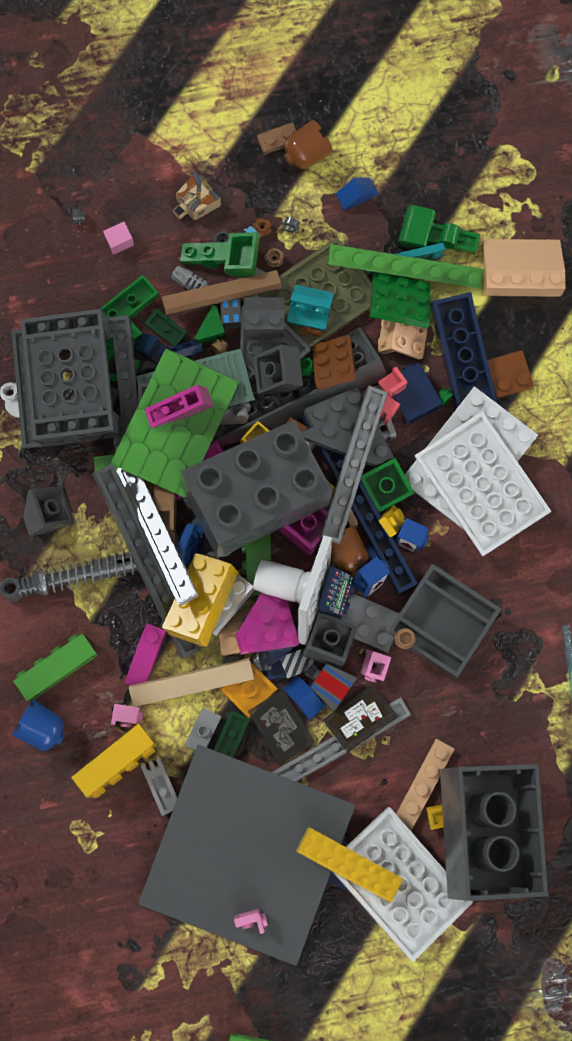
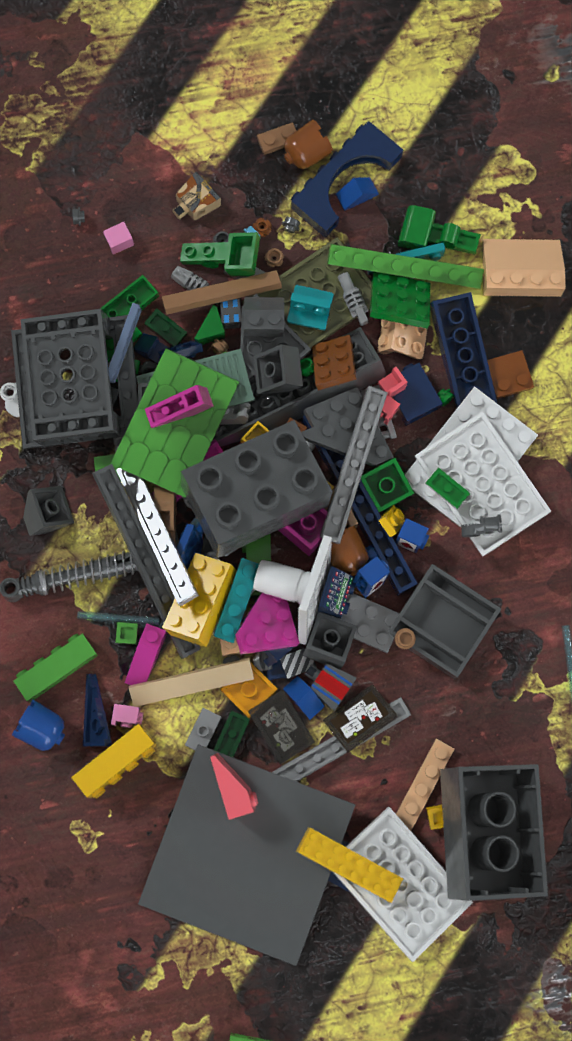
(95, 723): none -> dark blue wing
(118, 618): none -> clear light blue piece
(124, 341): none -> sand blue tile
(127, 633): none -> bright green plate
(160, 785): light grey hinge -> none
(234, 790): none -> coral slope
(236, 600): none -> teal plate
(248, 918): bright pink bracket -> none
(311, 331): dark orange piece -> none
(353, 299): none -> light grey hinge
(366, 146): none -> dark blue arch
(381, 665): bright pink brick -> none
(447, 488): none -> green plate
(486, 524): none -> dark grey connector

